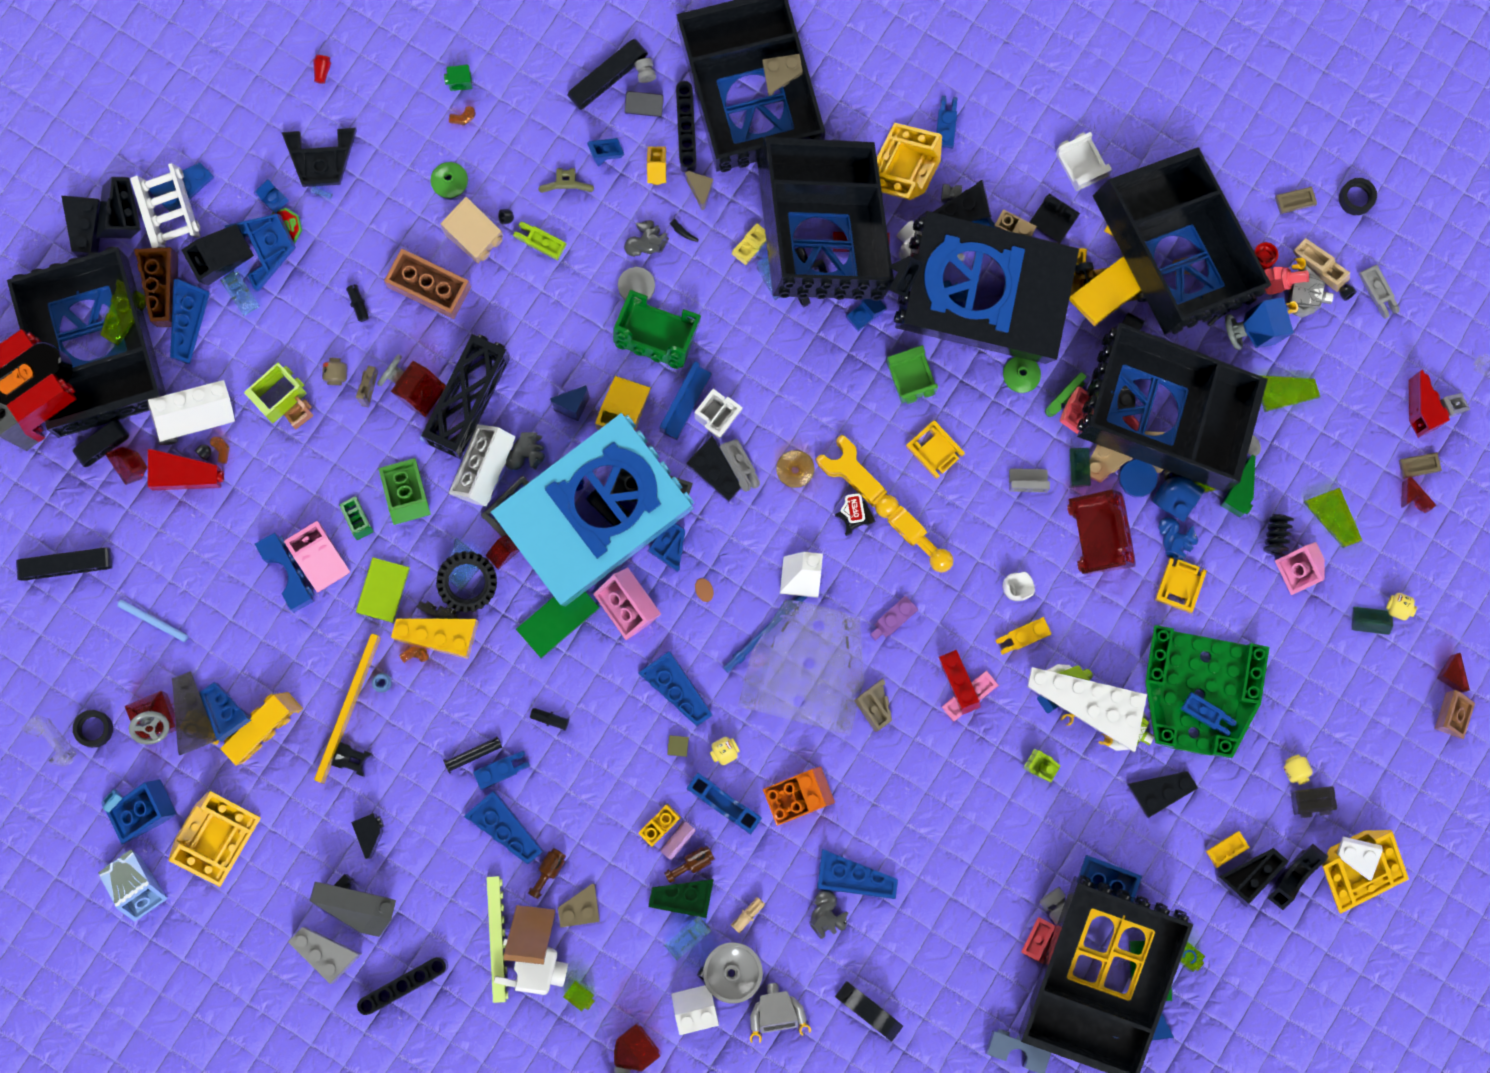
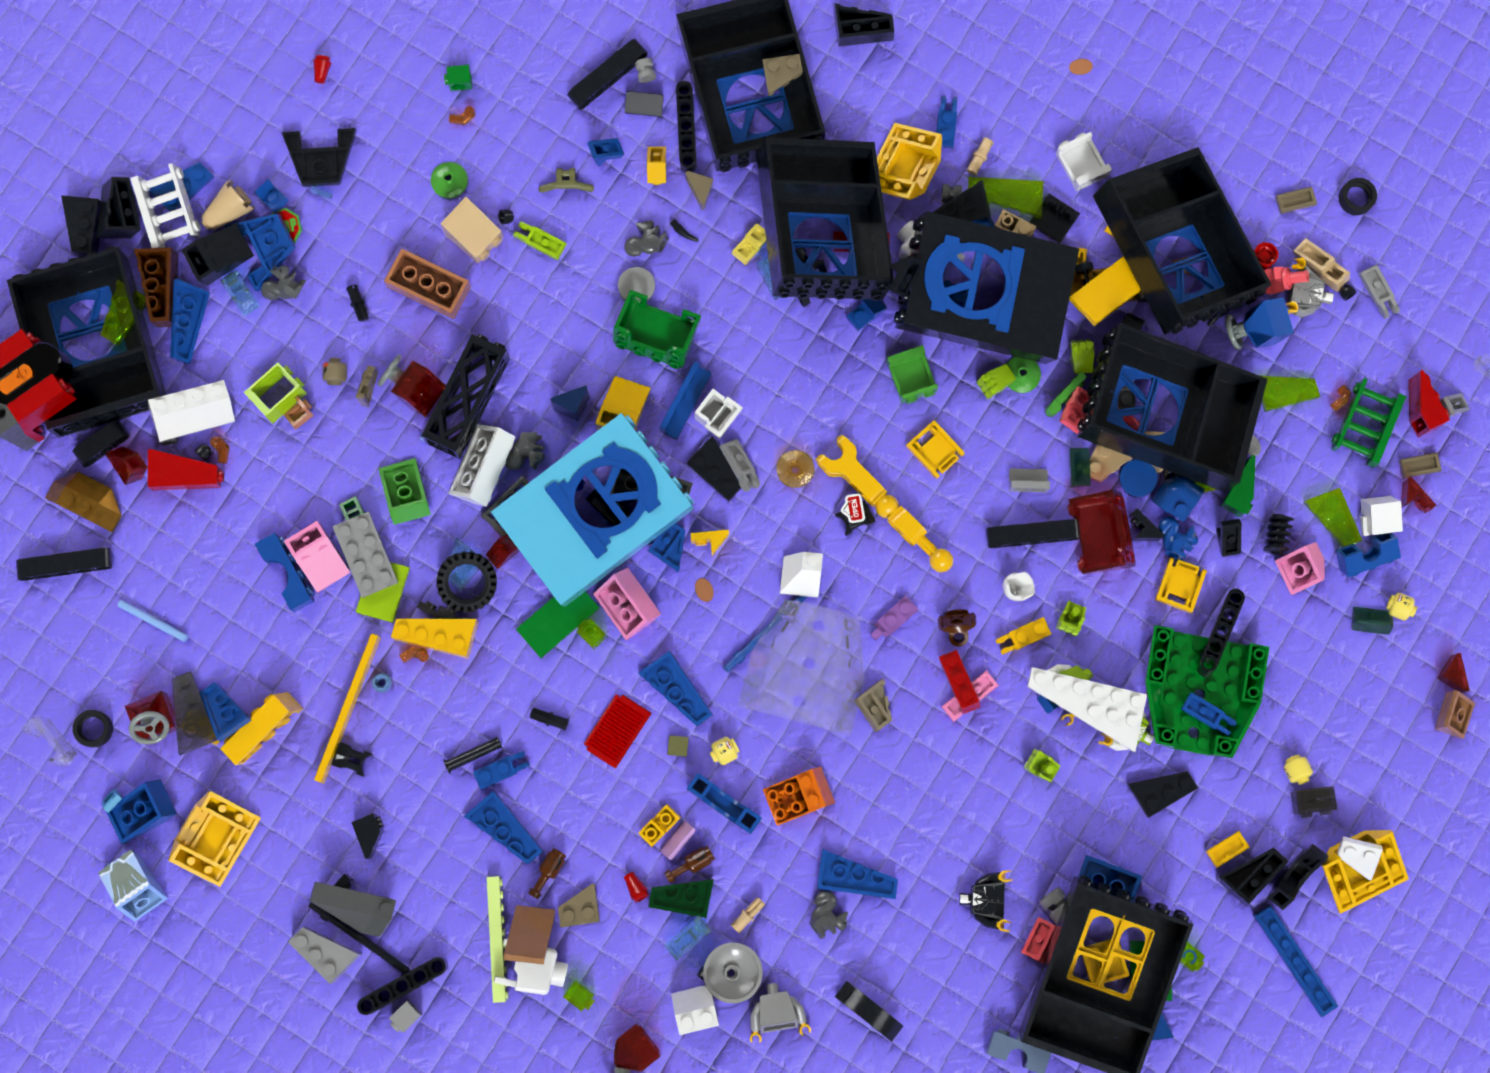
(87, 499): none -> pearl gold wedge
(226, 206): none -> tan cone
(285, 287): none -> dark grey animal
(360, 938): none -> black bar
(365, 554): none -> light grey plate
(405, 1017): none -> light grey brick
(591, 633): none -> clear neon green brick
(616, 730): none -> red window
(636, 888): none -> red cone
(716, 538): none -> yellow slope
(862, 26): none -> black wedge
(957, 622): none -> reddish brown tile
(979, 156): none -> tan pin
(987, 900): none -> black torso
(996, 381): none -> lime hand
(1012, 193): none -> clear neon green wing
(1033, 533): none -> black beam
(1071, 618): none -> lime hand
(1080, 66): none -> nougat sticker
(1082, 356): none -> lime hand
(1118, 967): none -> yellow plate
(1149, 530): none -> black slope
(1217, 640): none -> black beam
(1229, 537): none -> black slope
(1295, 961): none -> blue tile
(1343, 399): none -> clear orange arm
(1380, 437): none -> green fence
(1381, 515): none -> white plate
(1383, 550): none -> blue arch

